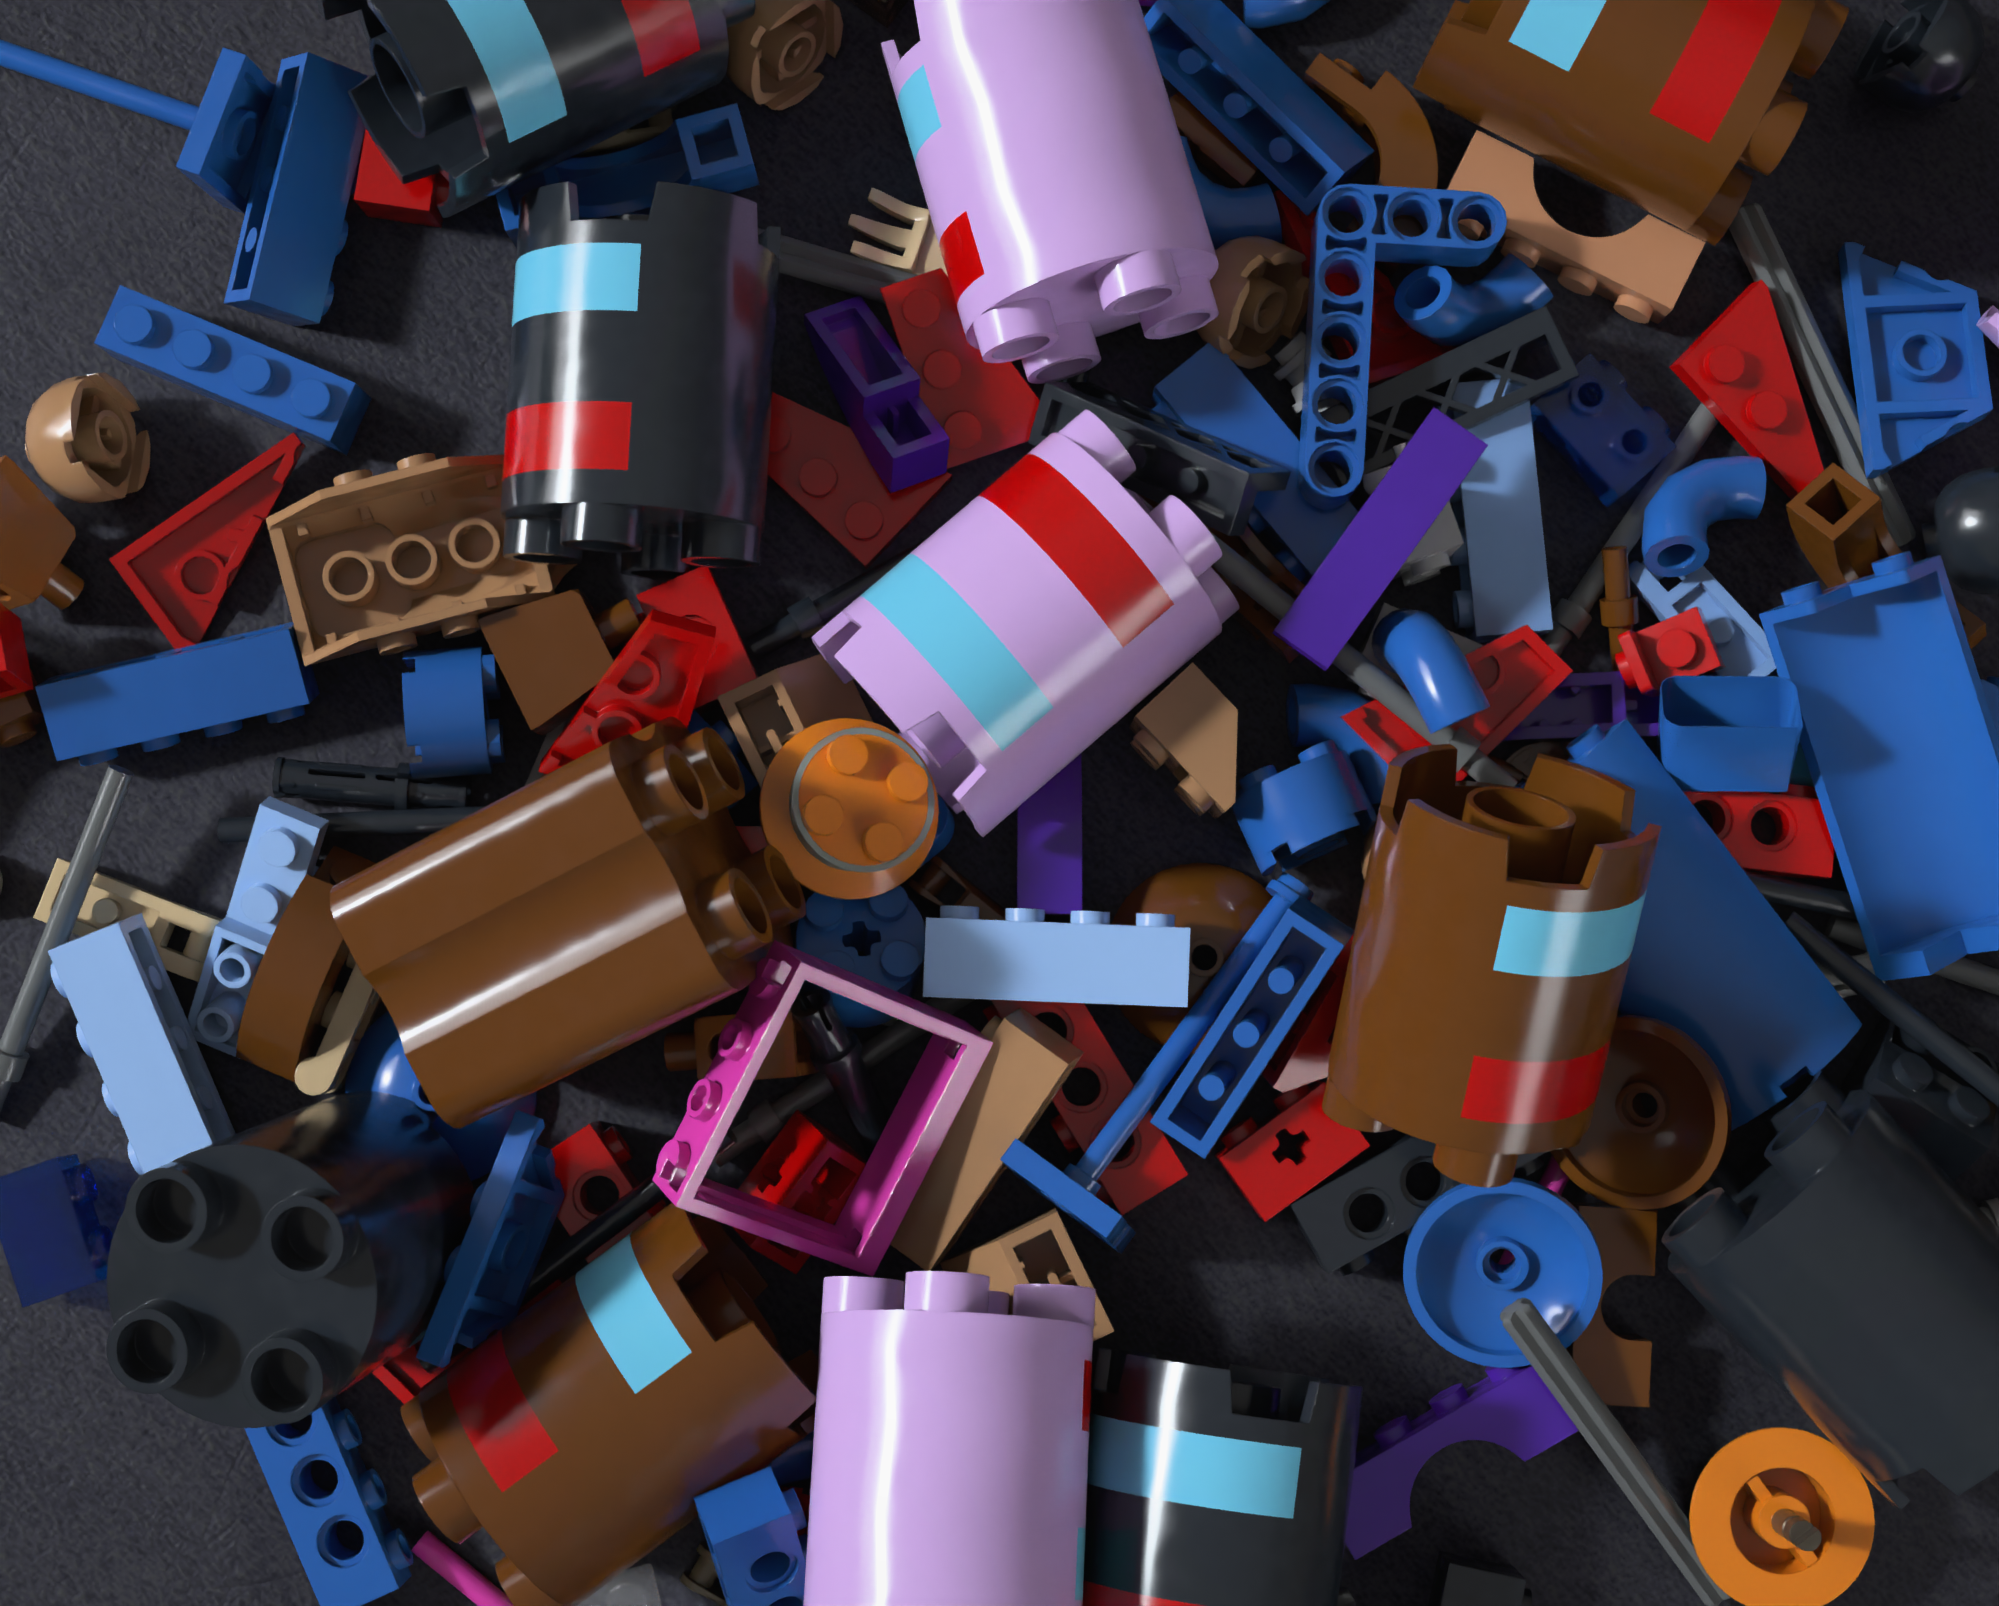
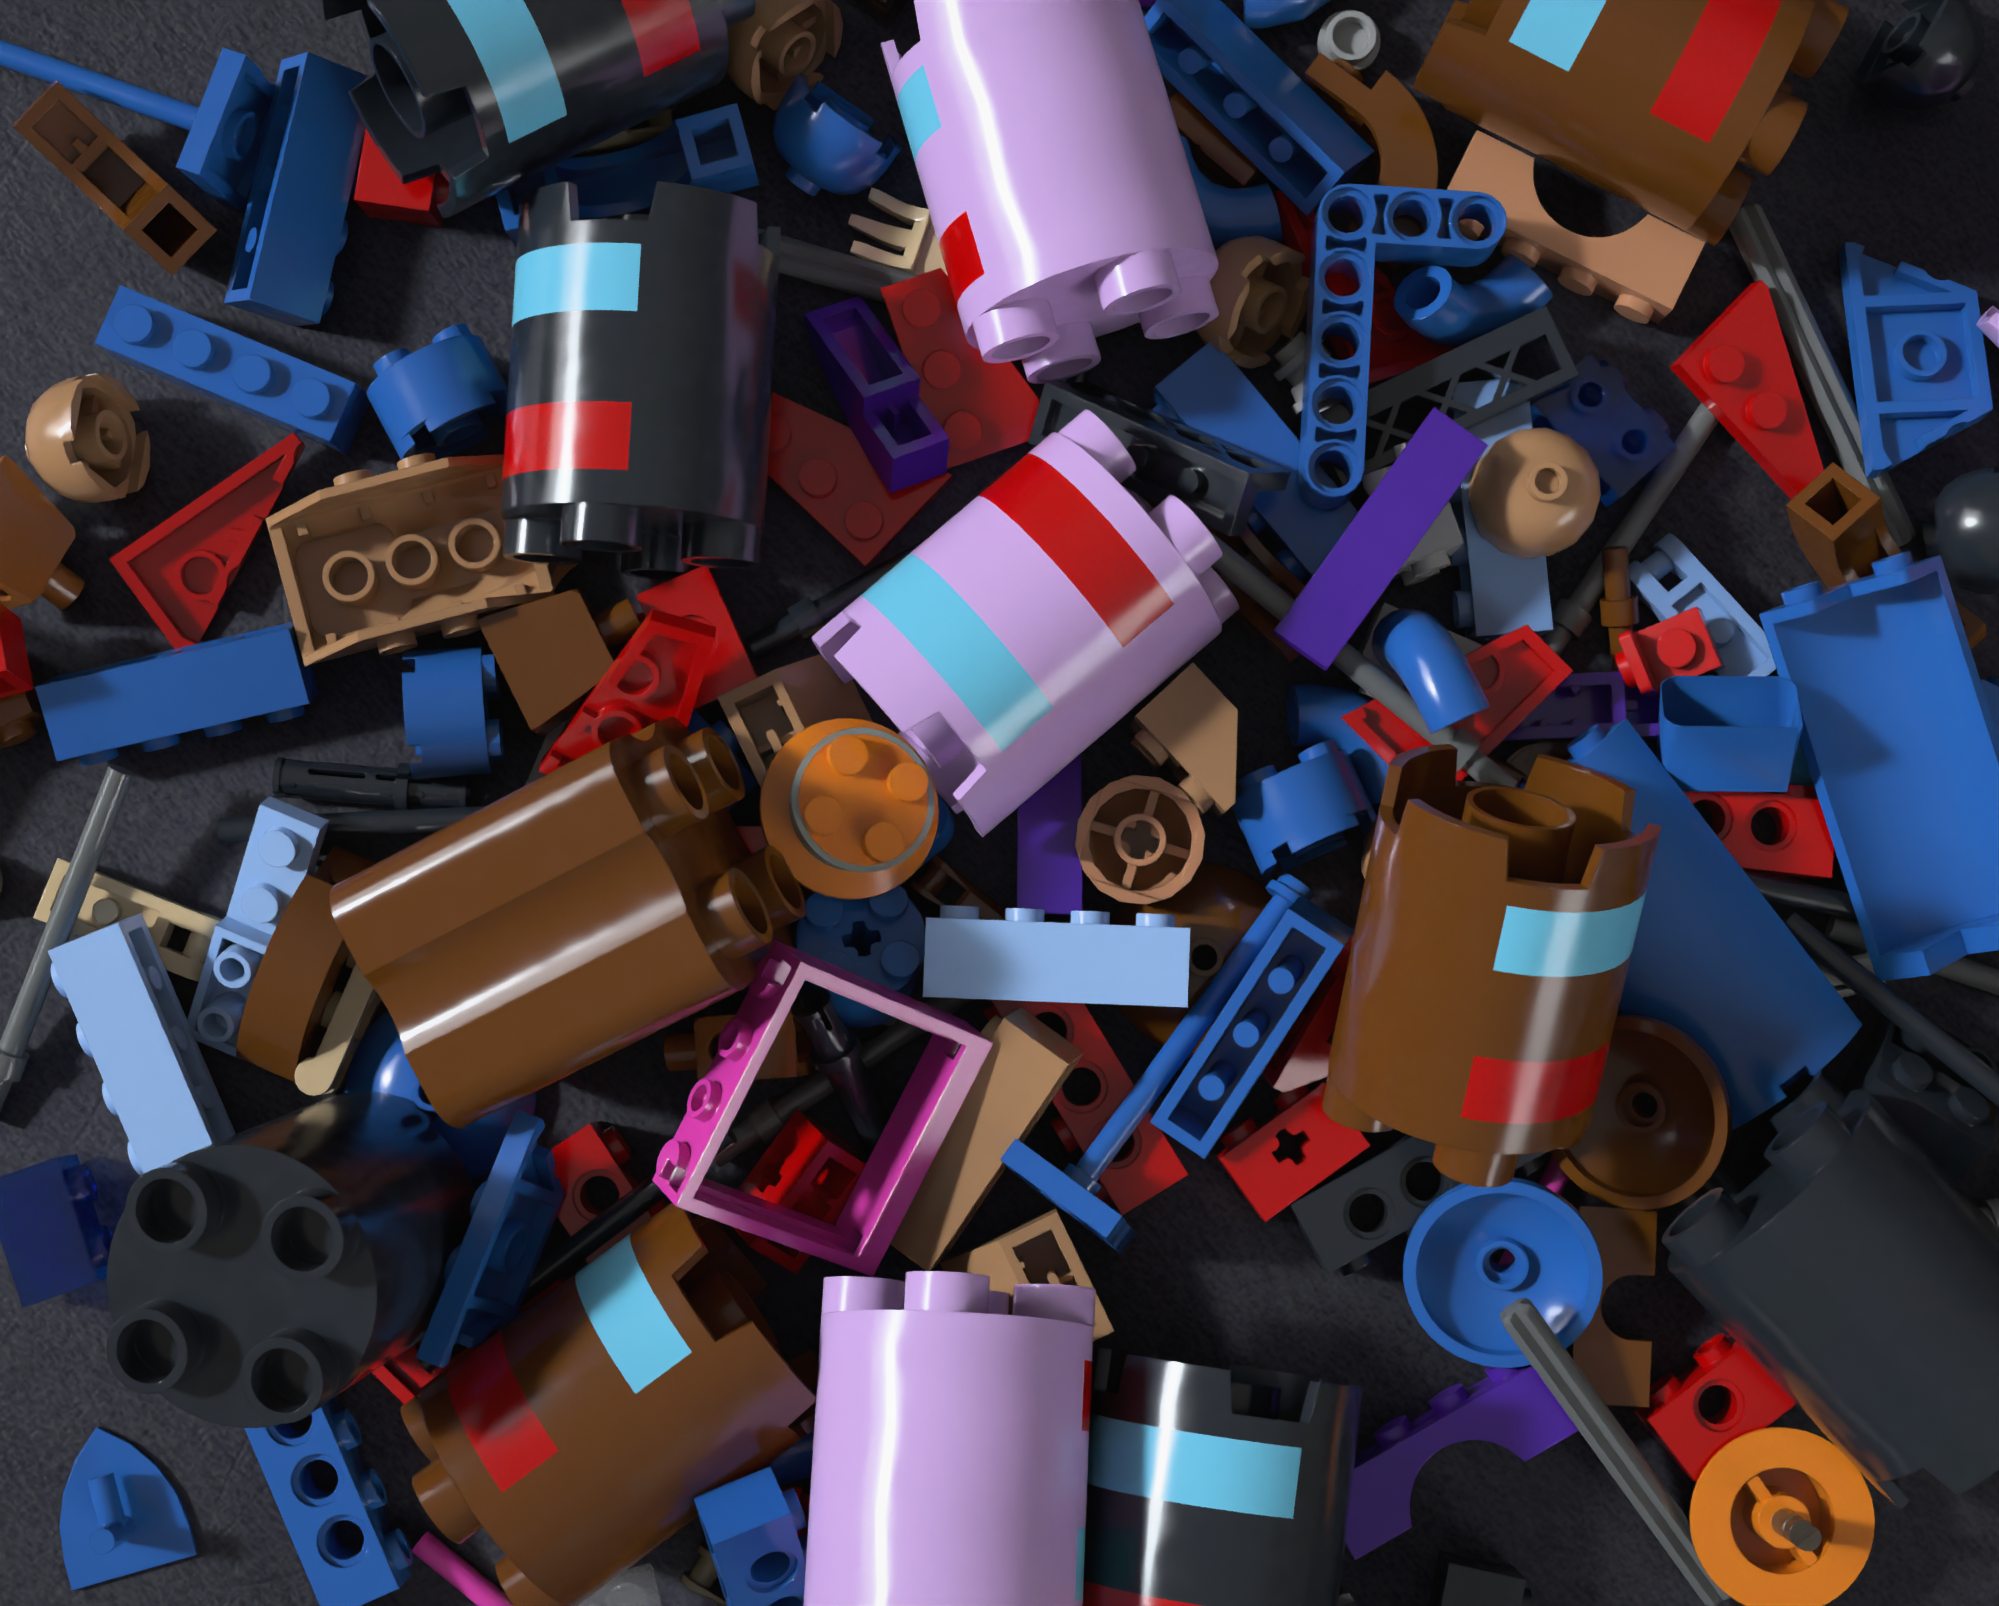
(114, 177): none -> reddish brown arch
(119, 1513): none -> blue shield
(439, 394): none -> blue brick
(829, 141): none -> blue cylinder
(1140, 839): none -> nougat cylinder
(1350, 37): none -> light grey plate
(1534, 493): none -> medium nougat cylinder
(1691, 502): blue cylinder -> none
(1749, 1404): none -> red brick

